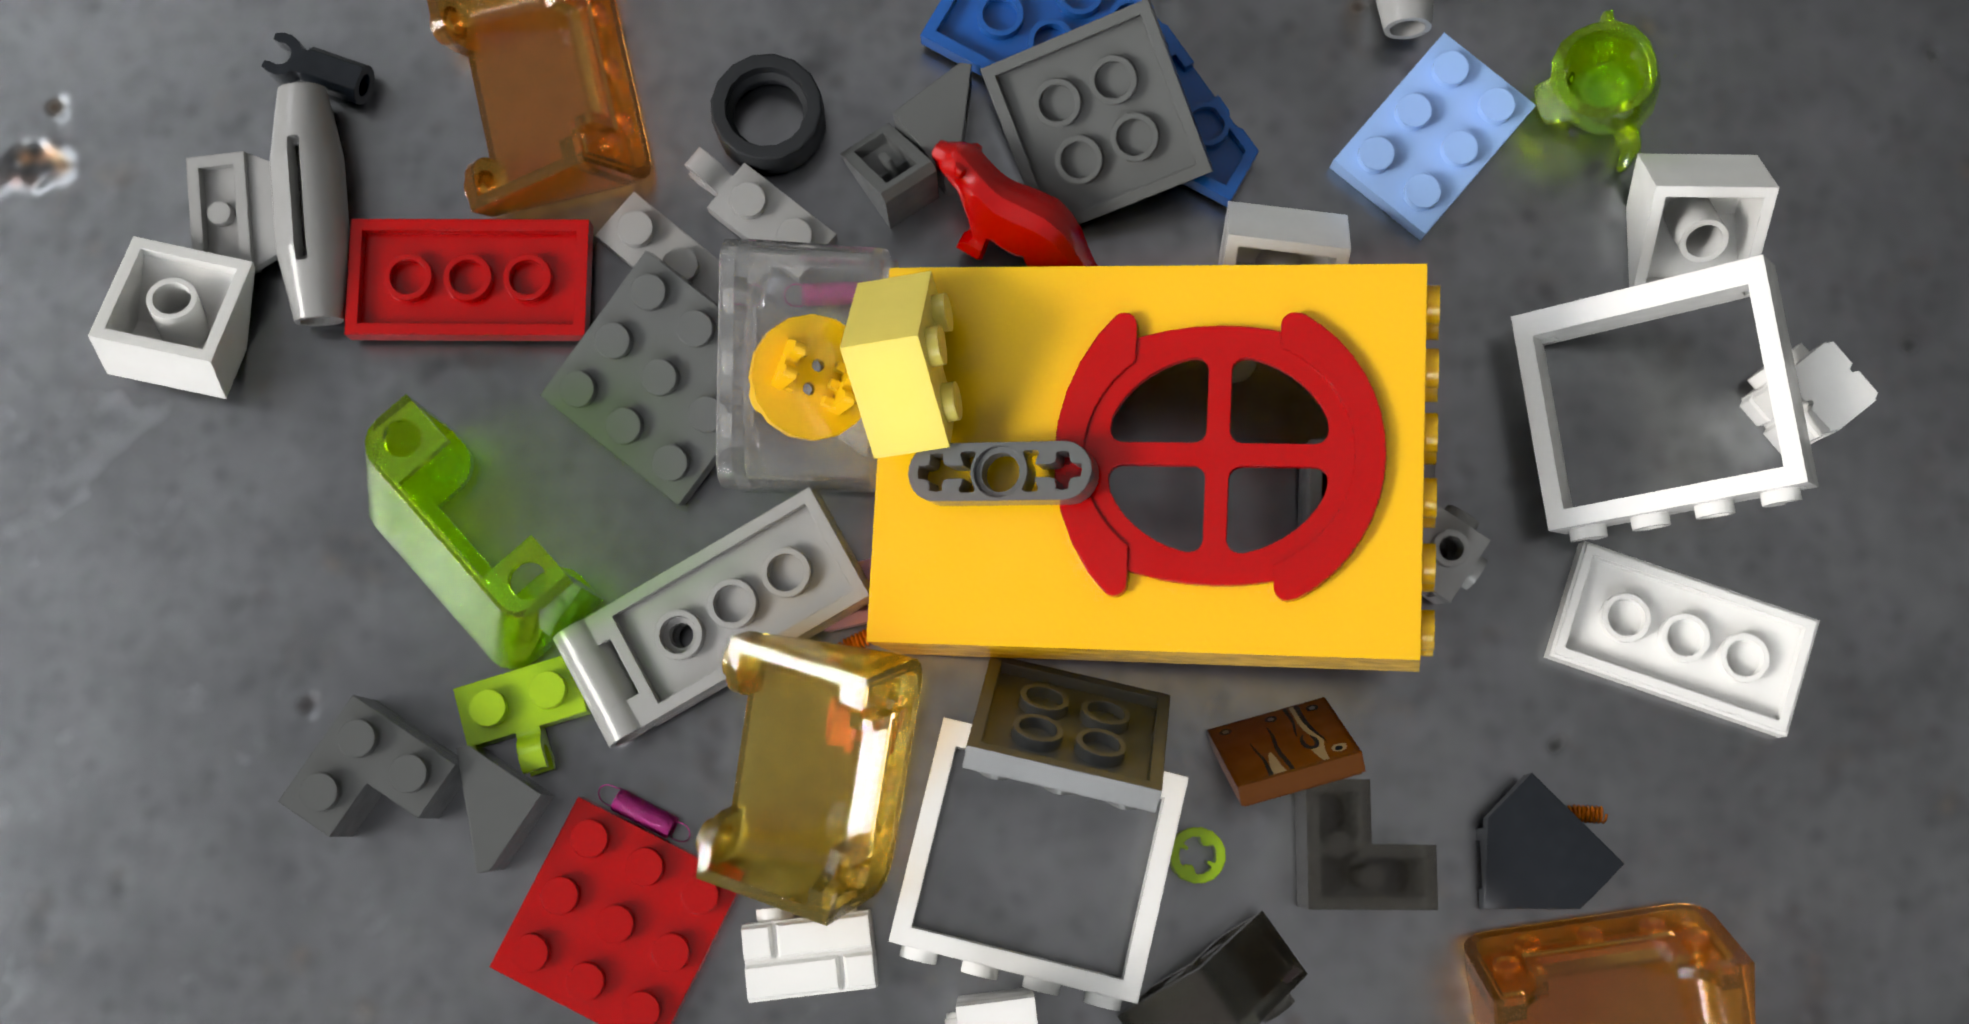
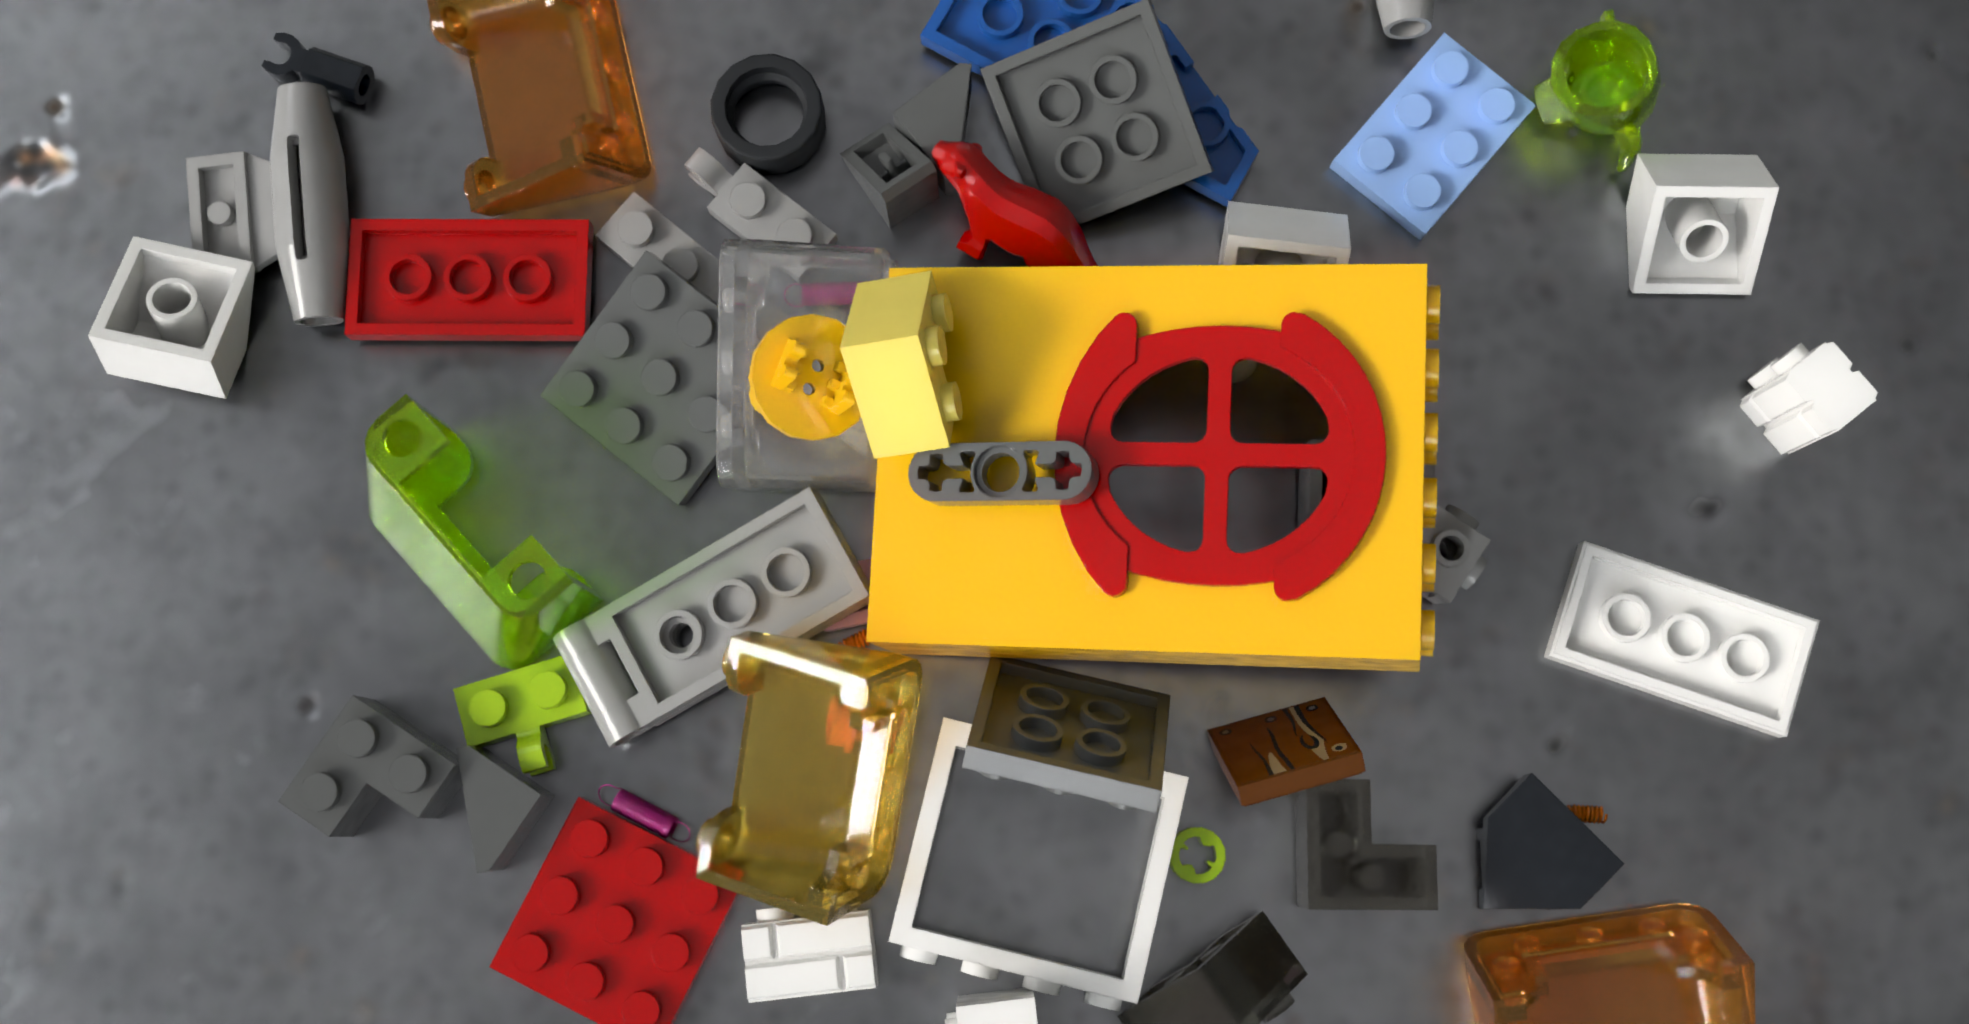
(1670, 296): white window -> none

